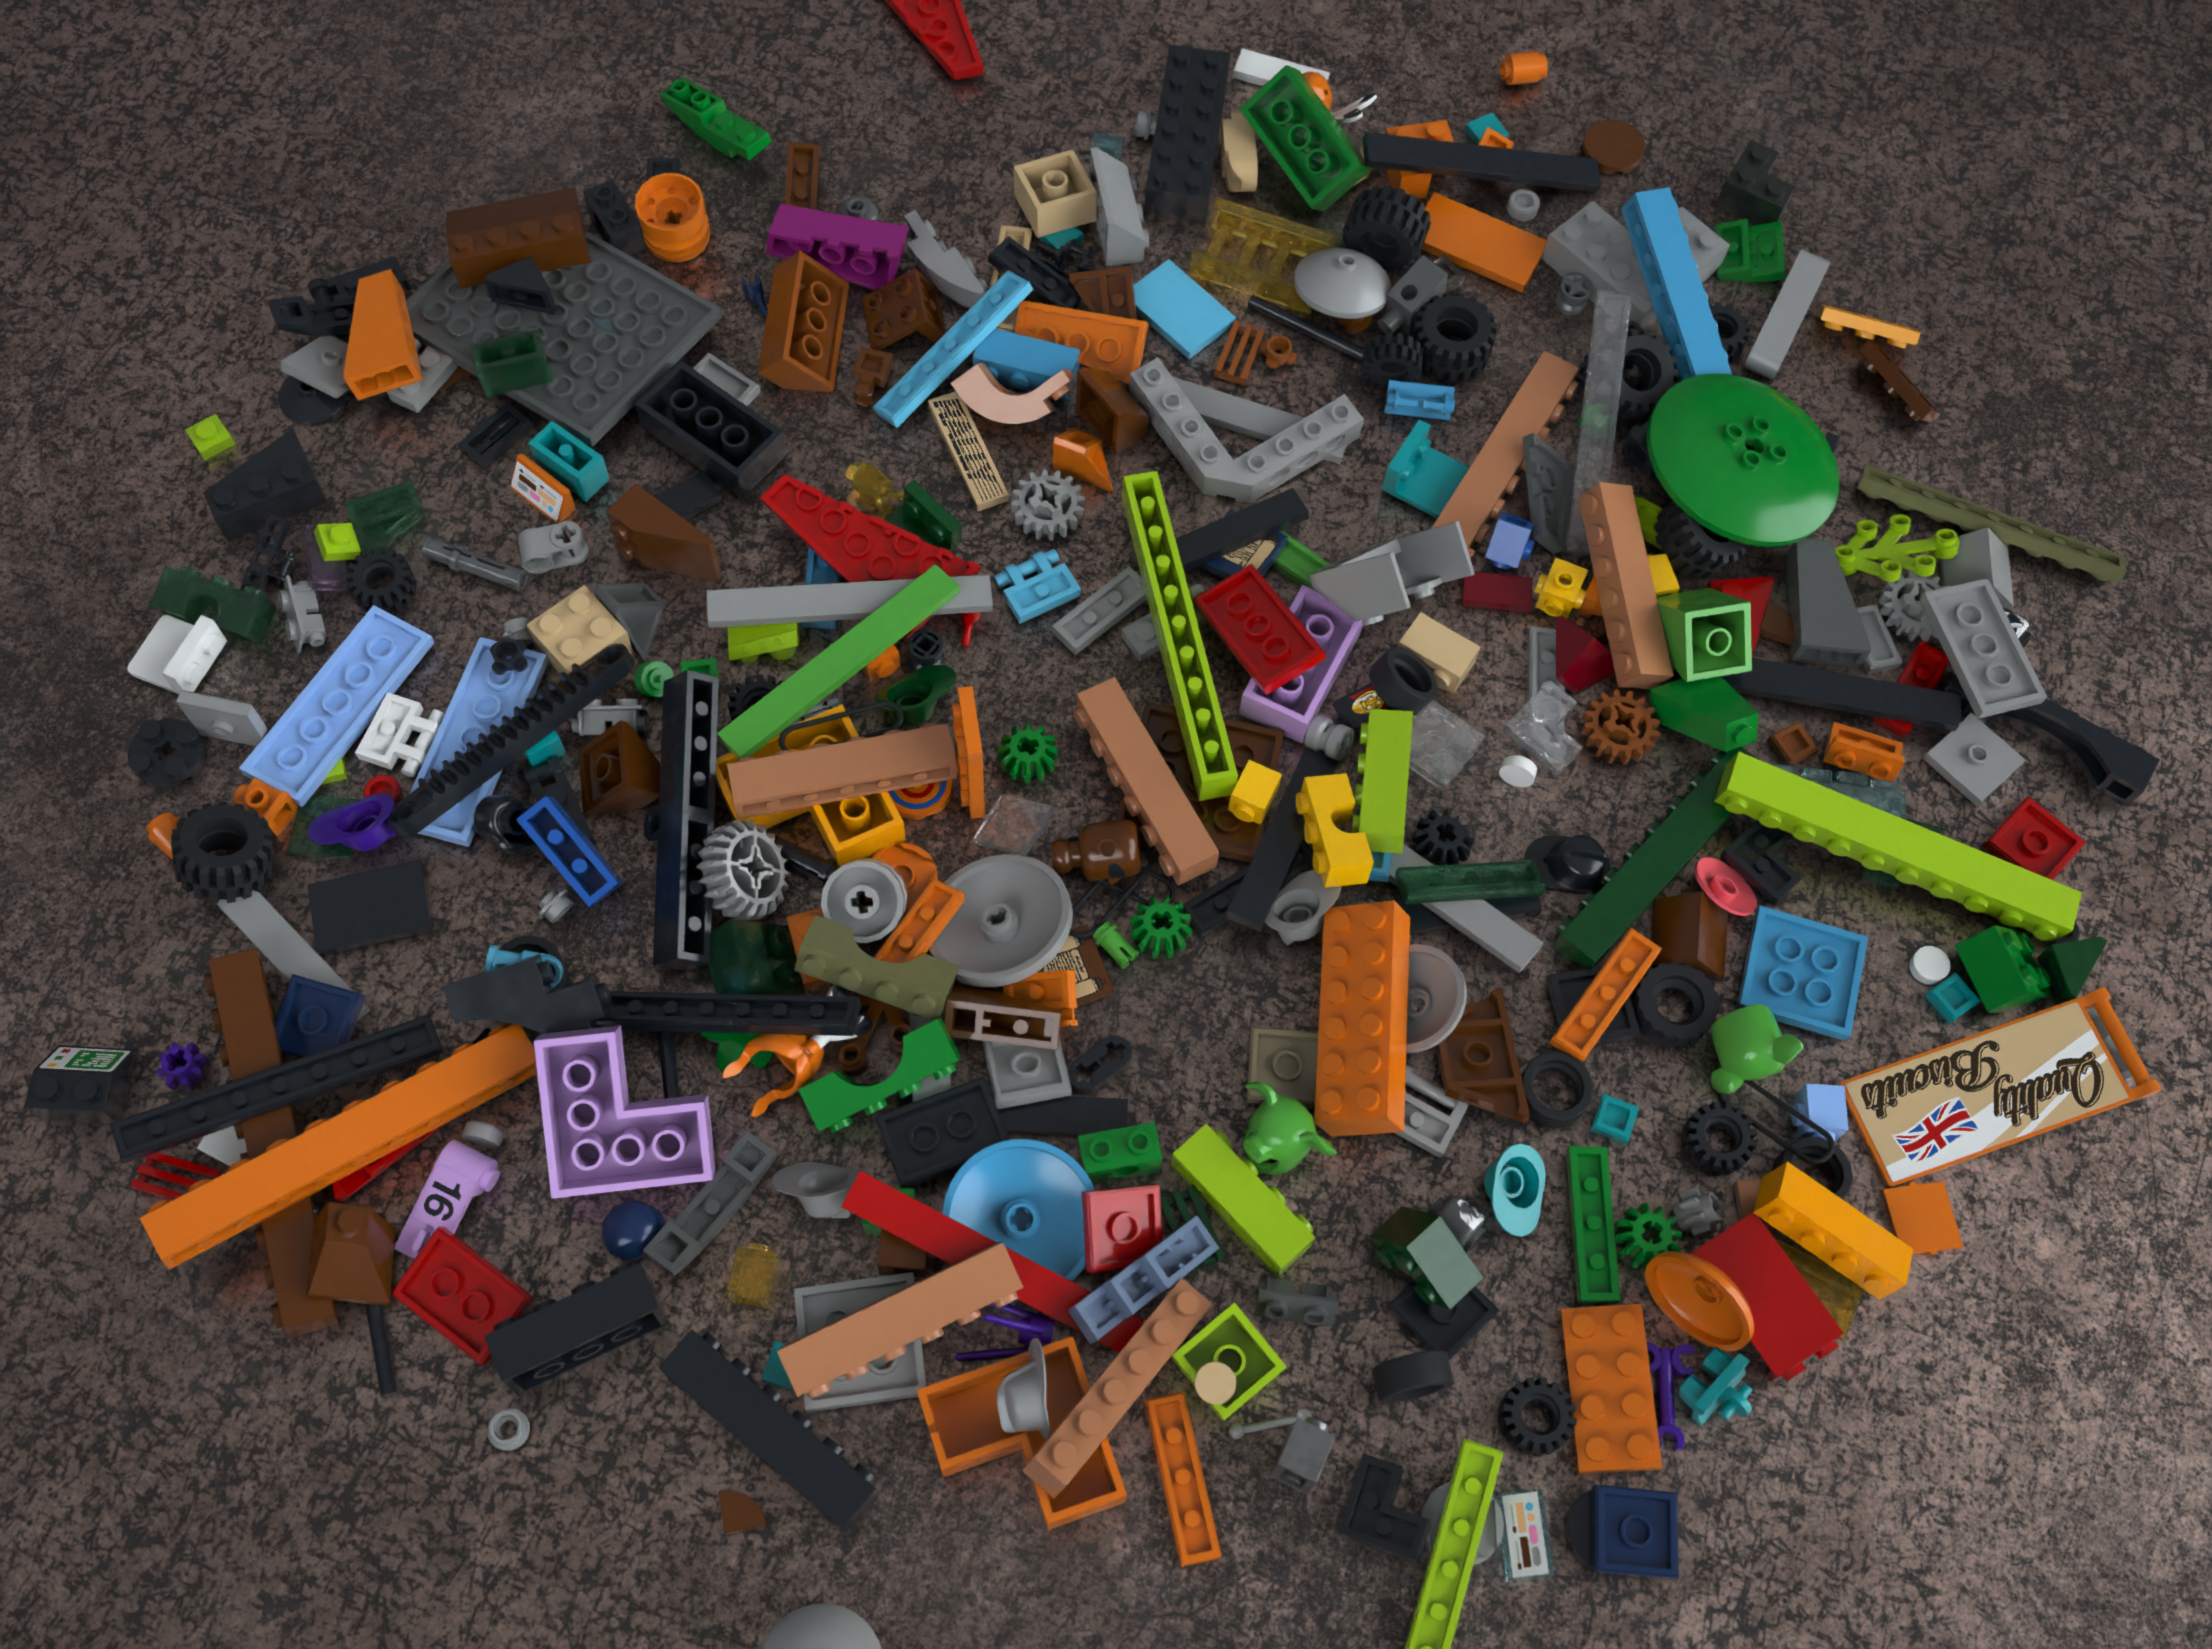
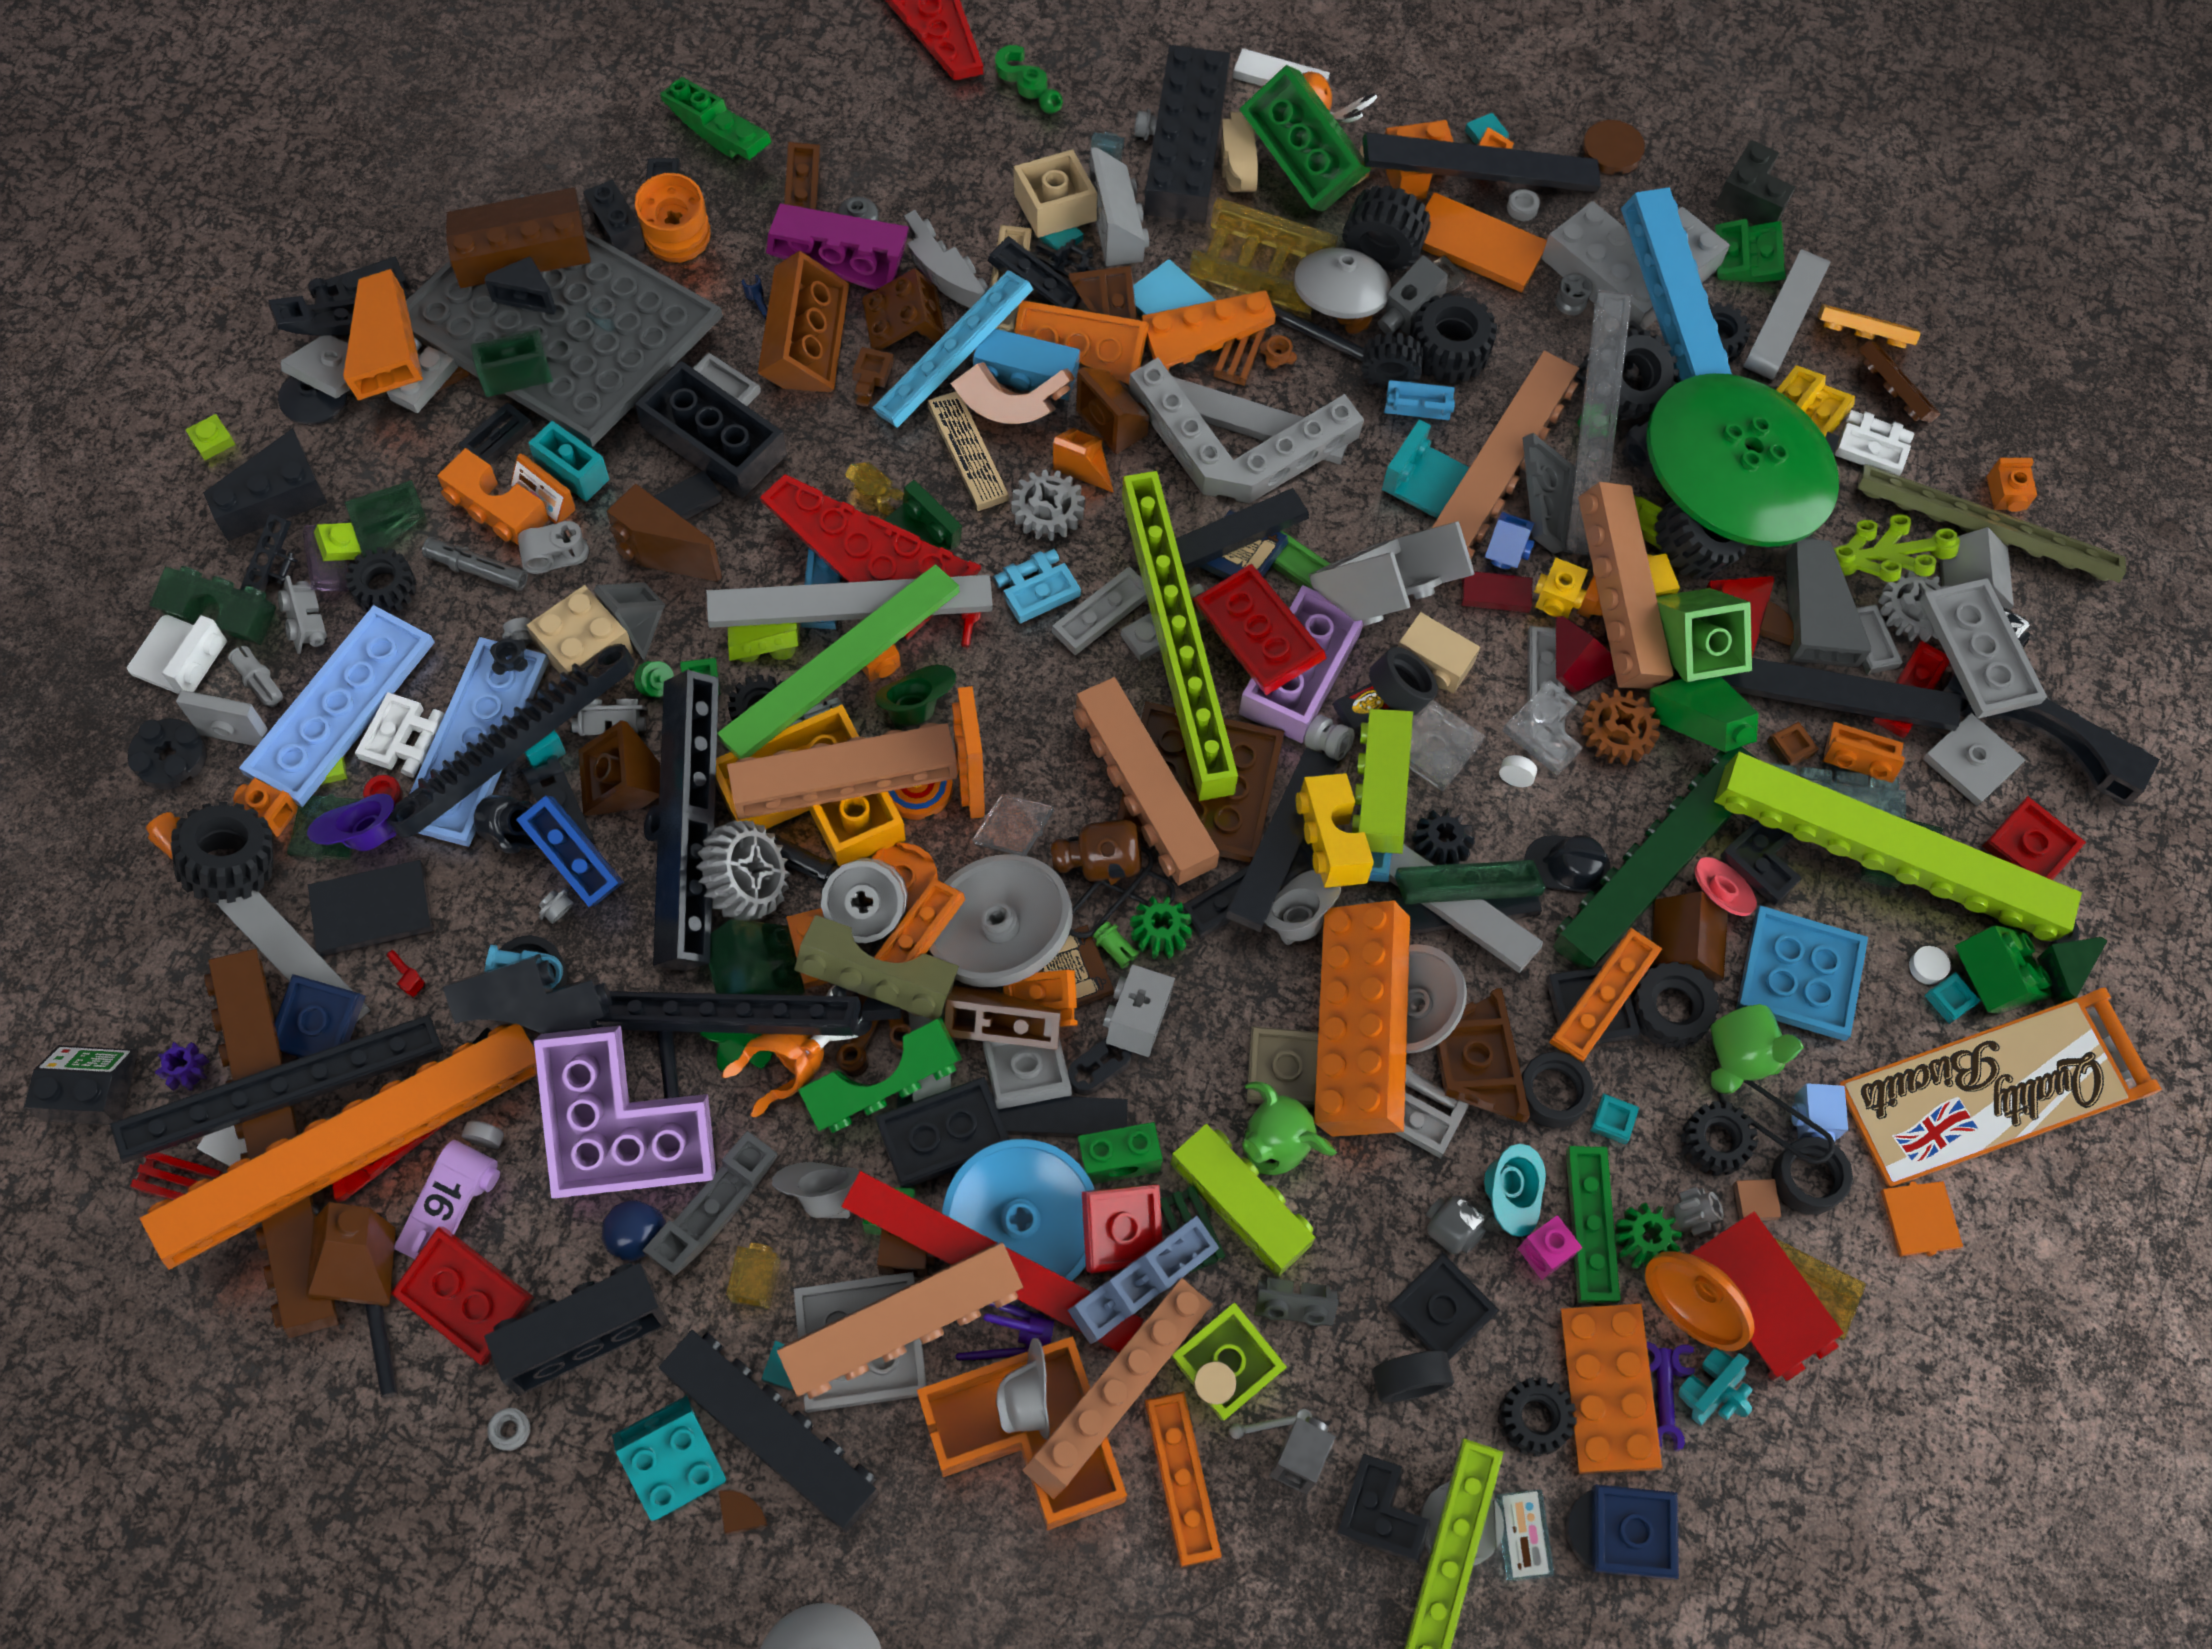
(255, 676): none -> light grey axle
(410, 982): none -> red hand
(469, 482): none -> orange arch
(668, 1458): none -> teal bracket
(845, 714): black piece -> none
(878, 1010): none -> black tile
(919, 651): black wheel -> none
(1027, 753): green gear -> none
(1030, 79): none -> green piece
(1139, 1010): none -> light grey brick
(1193, 329): none -> orange wing
(1254, 792): yellow brick -> none
(1429, 1253): brick -> none
(1523, 67): orange brick -> none
(1549, 1247): none -> dark pink brick
(1820, 402): none -> yellow slope
(1833, 1231): light orange brick -> none
(1874, 442): none -> white plate
(2012, 484): none -> orange brick

